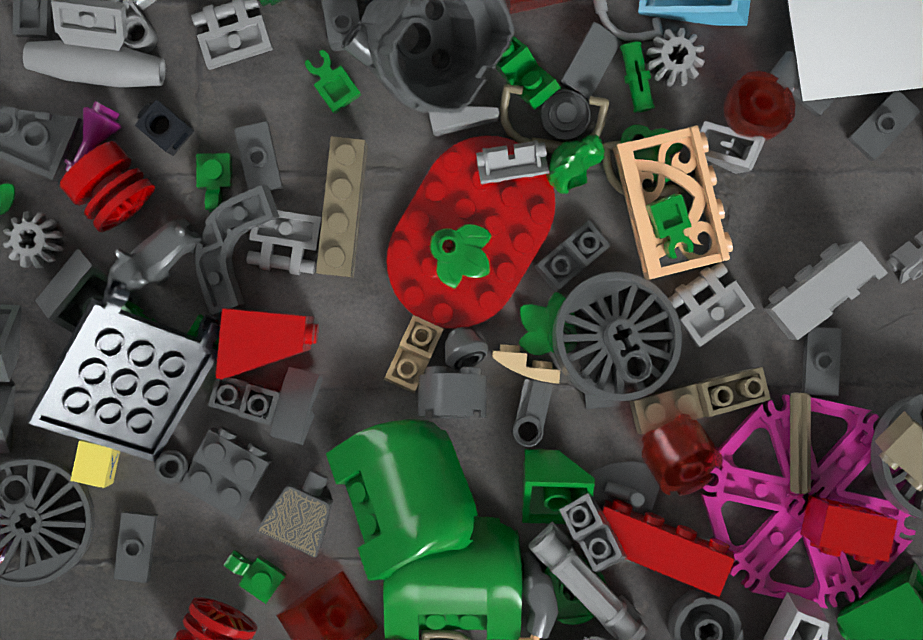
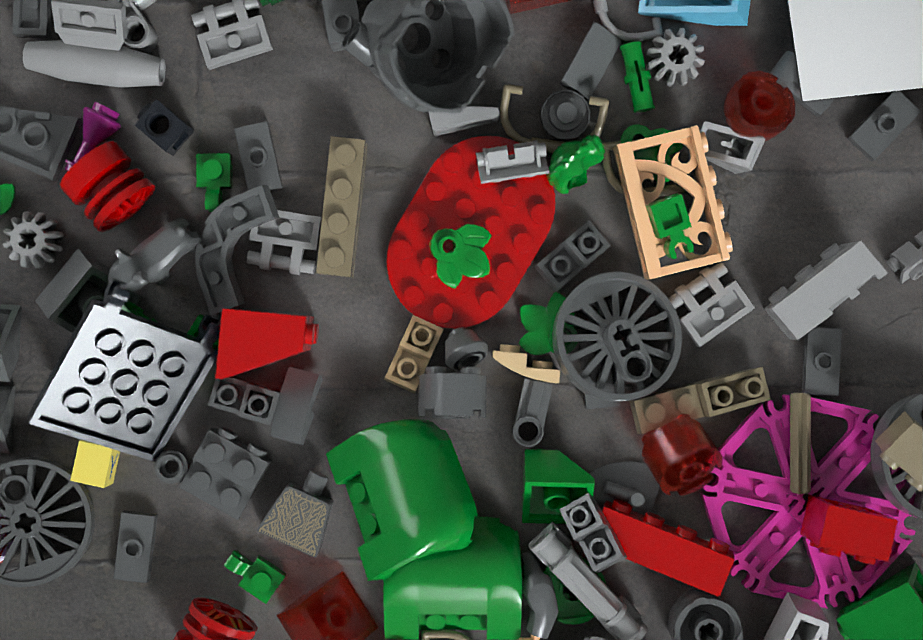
(335, 85): green plate -> none
(521, 69): green slope -> none

